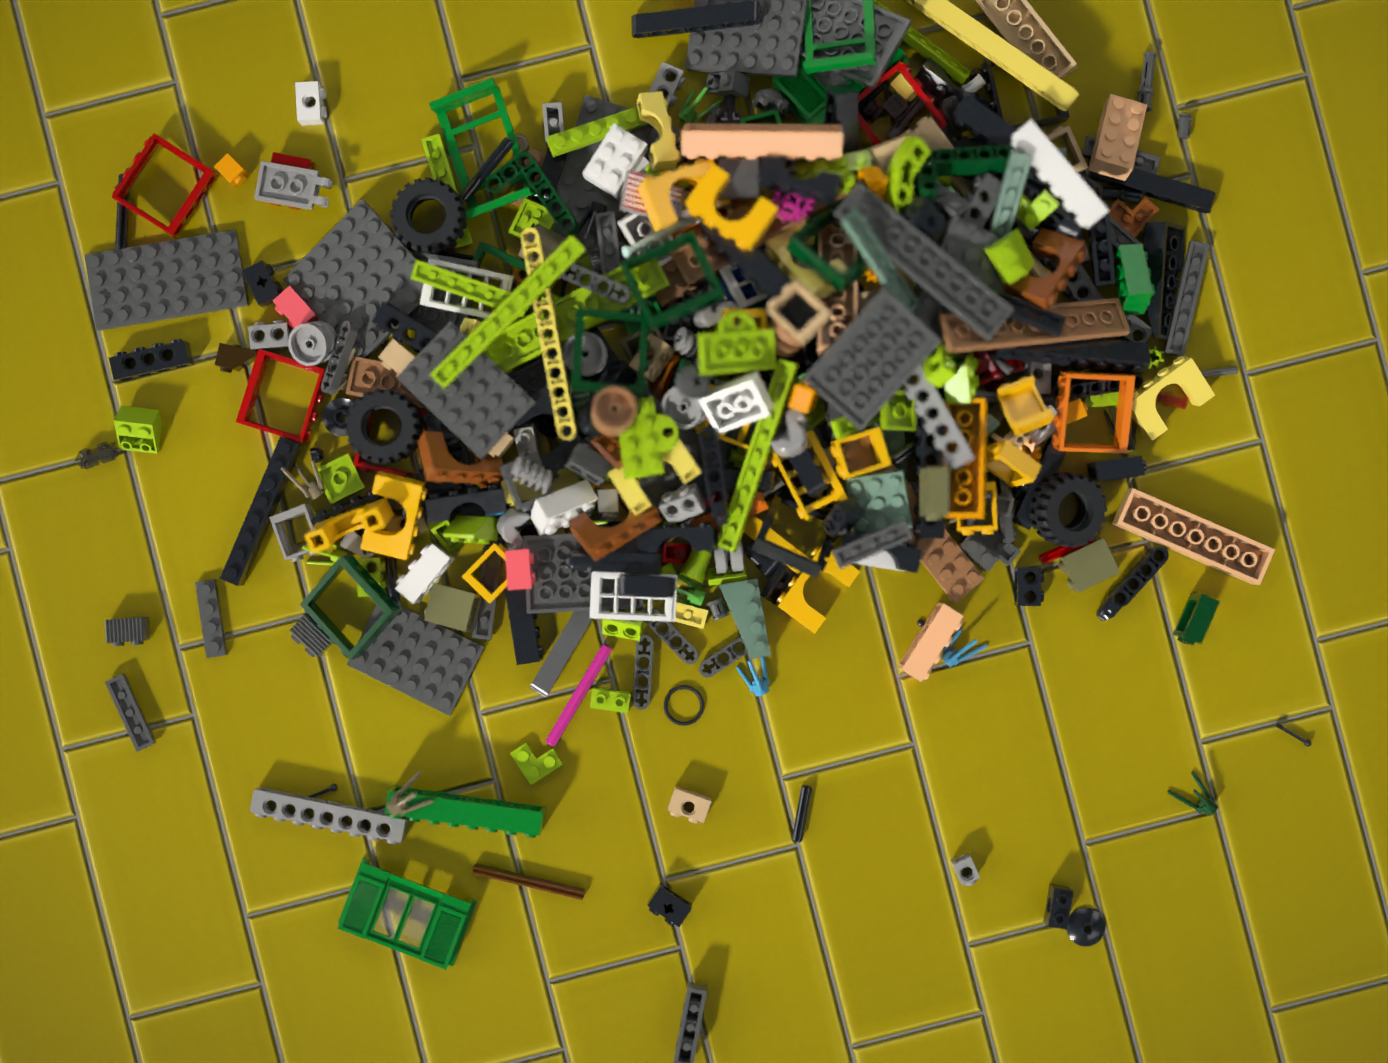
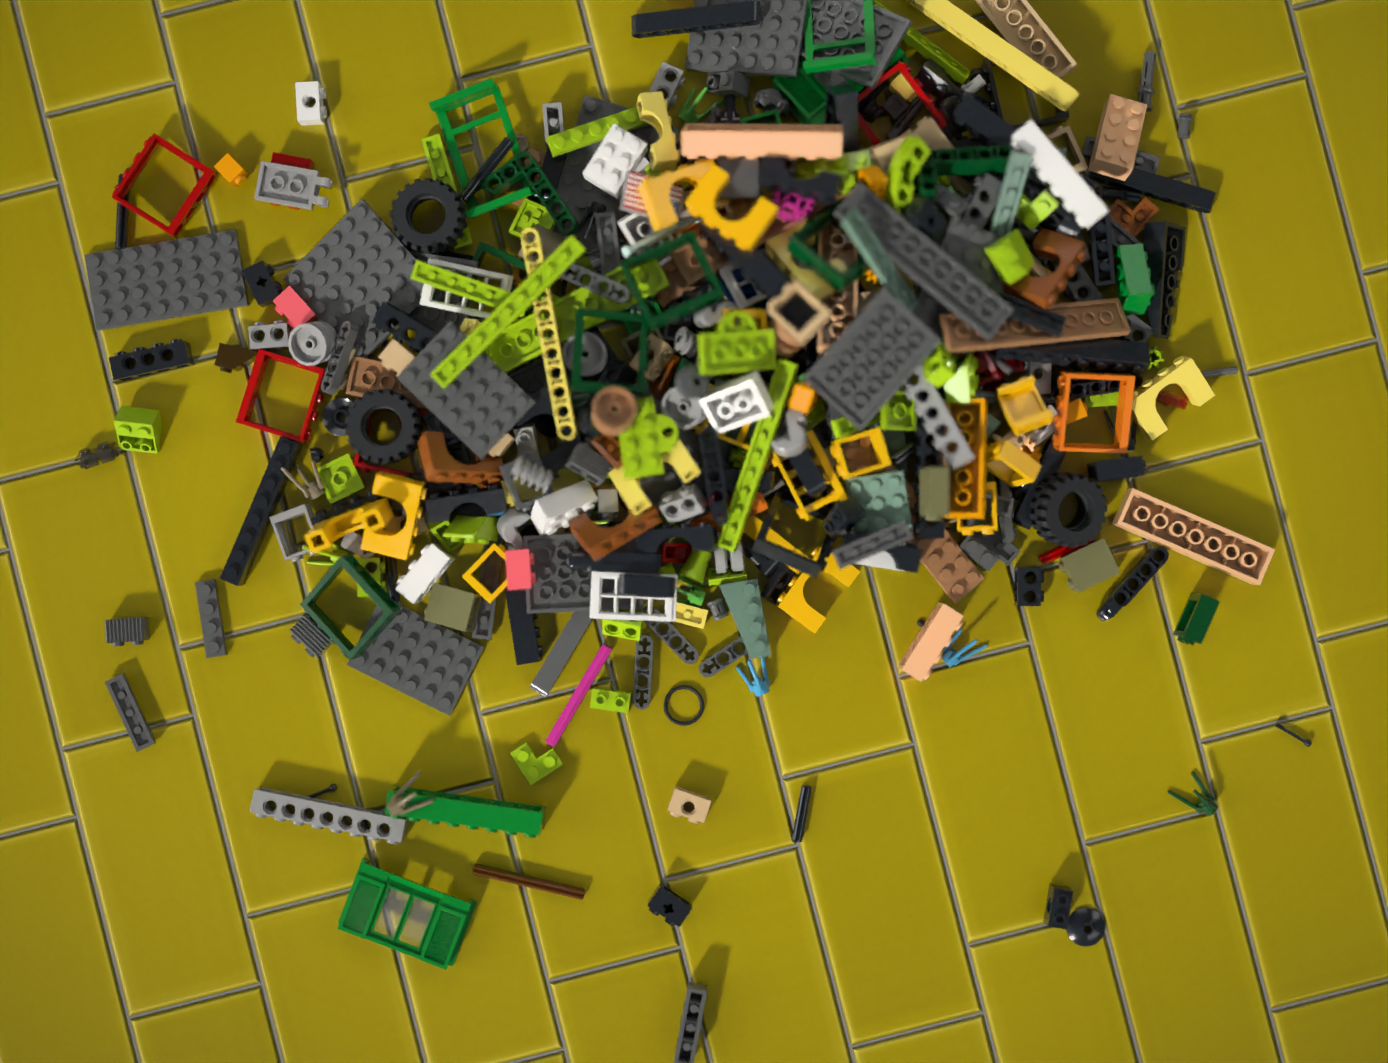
(965, 861): light grey brick -> none
(1186, 298): dark grey plate -> none

